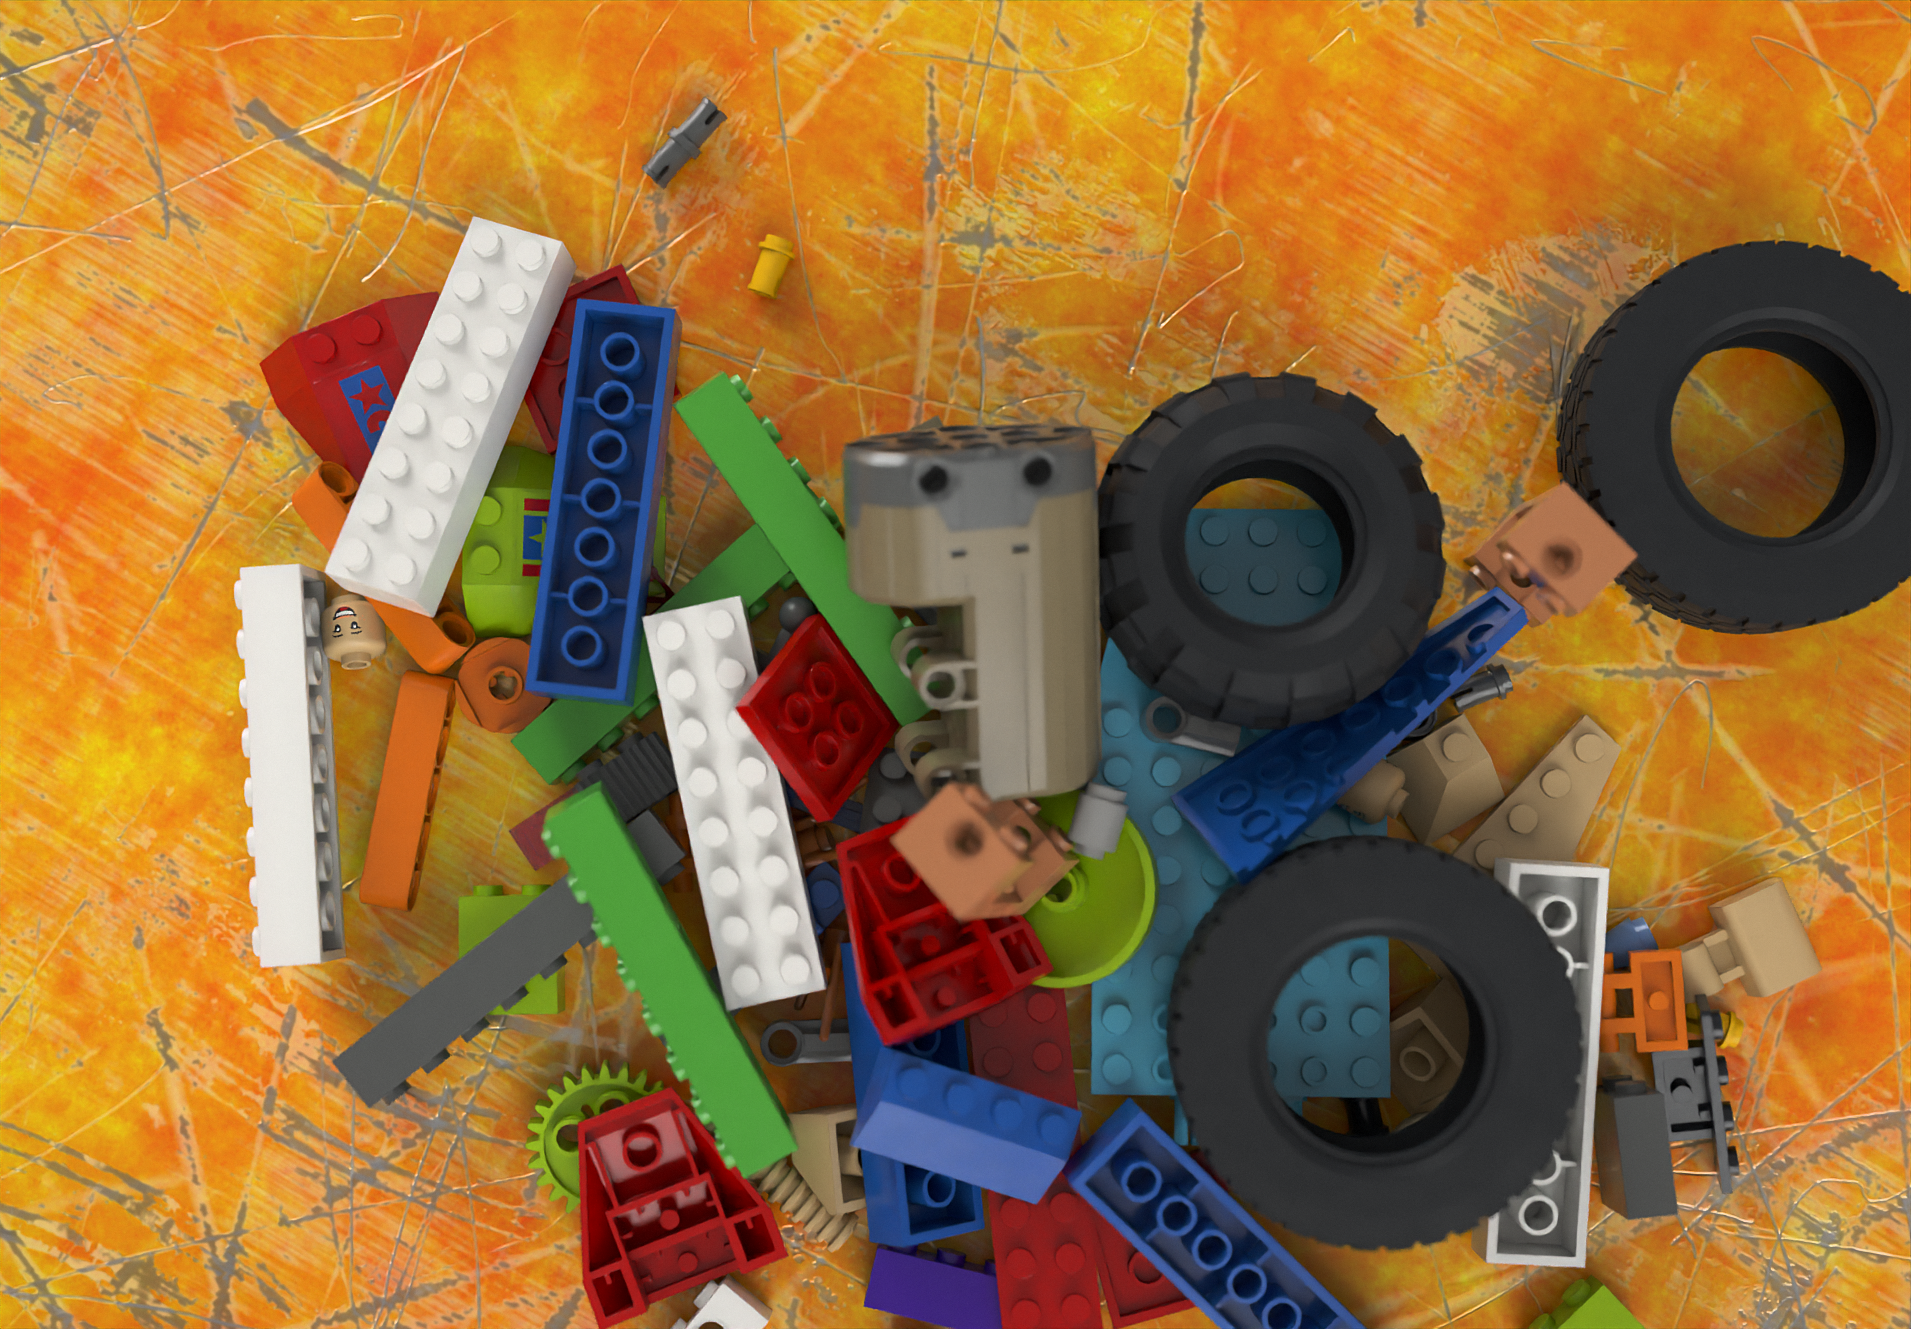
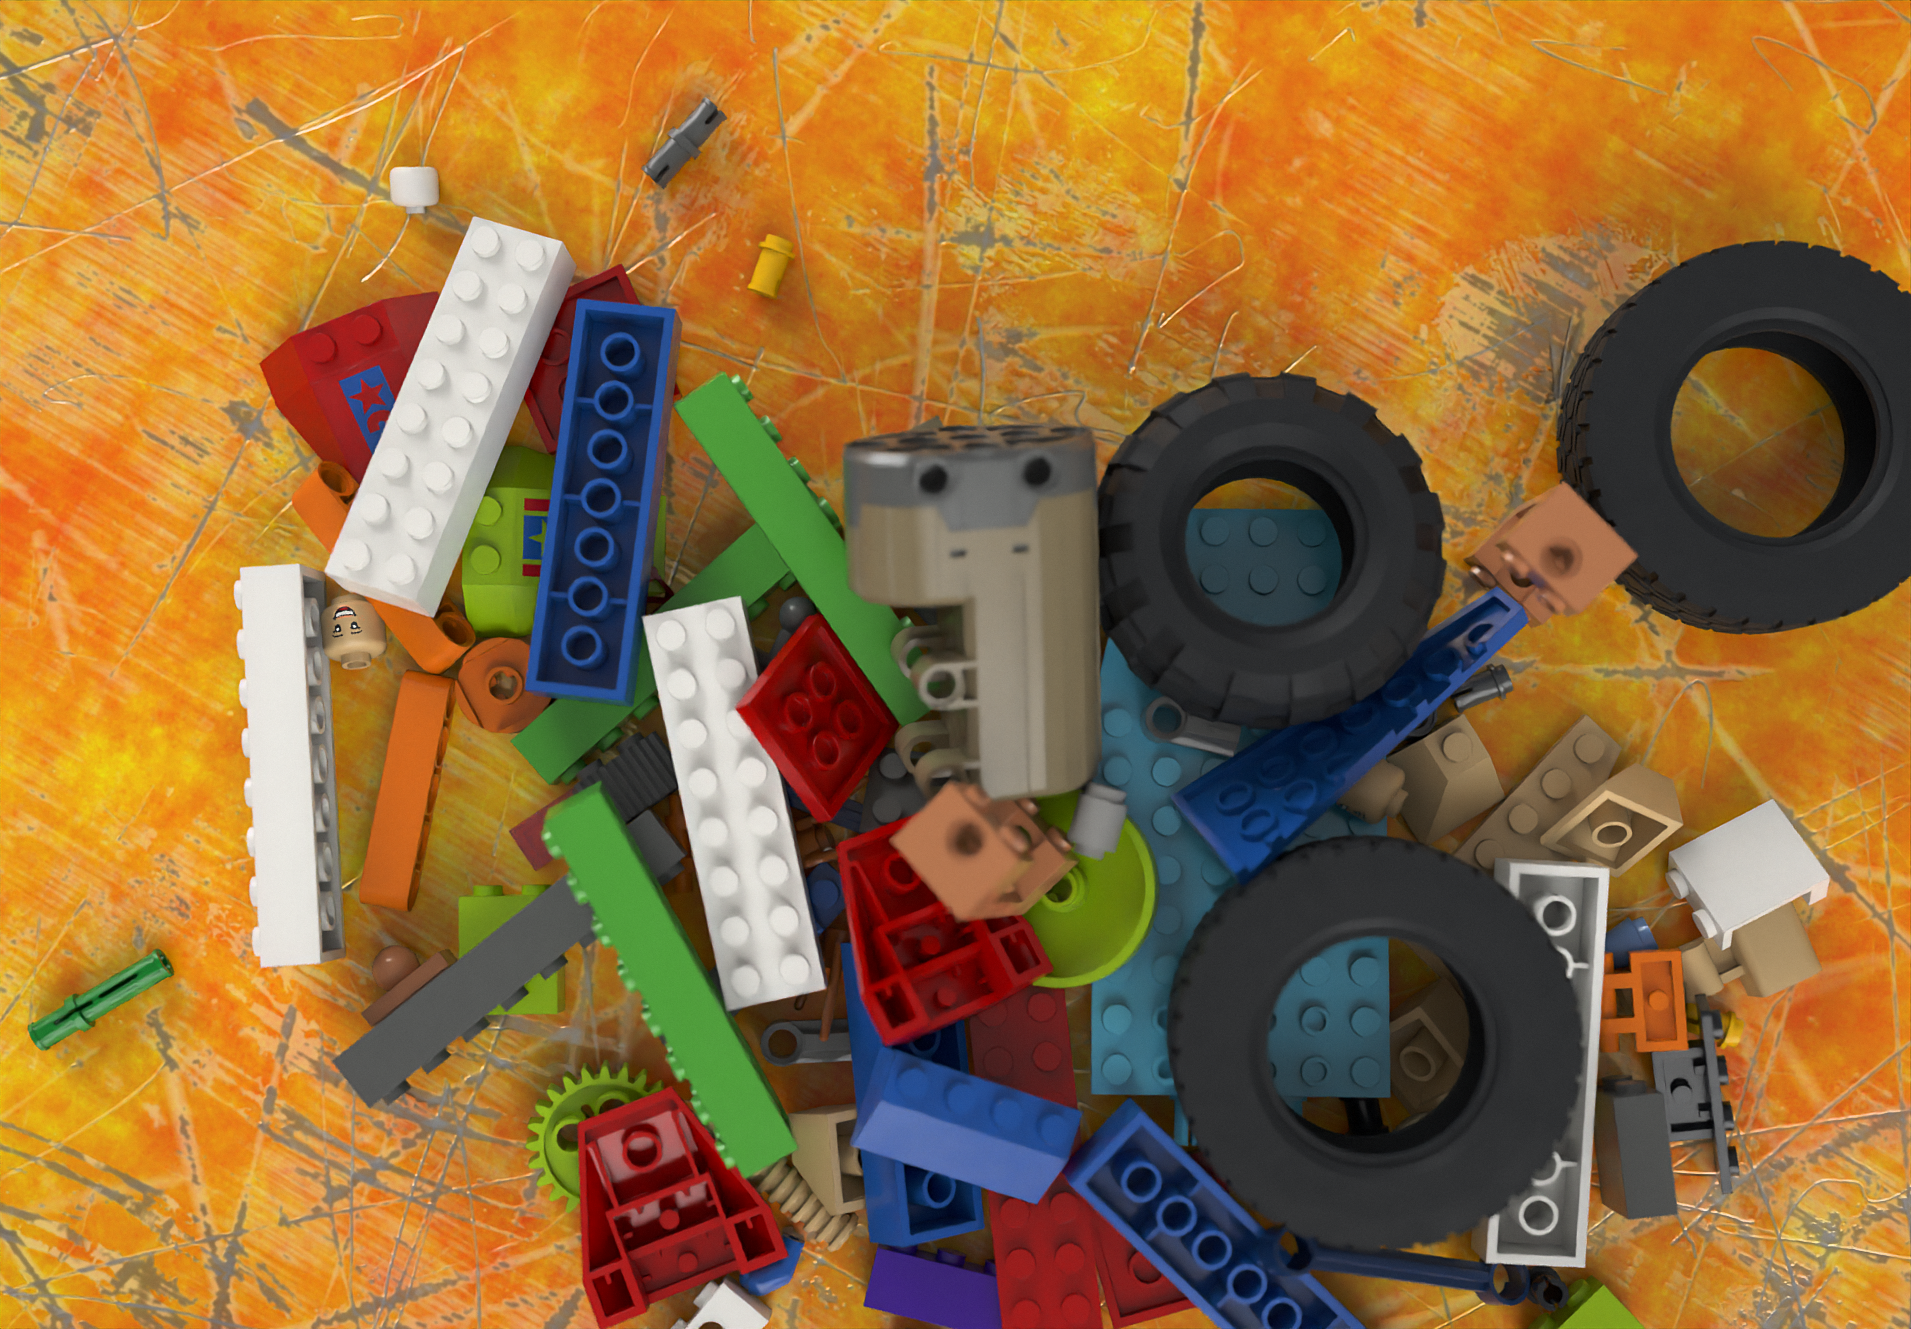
(82, 1010): none -> green pin
(400, 974): none -> nougat tile
(414, 188): none -> white piece
(777, 1274): none -> blue arm
(1395, 1266): none -> dark blue piece
(1555, 1293): none -> black pin
(1619, 821): none -> tan slope
(1744, 872): none -> white panel

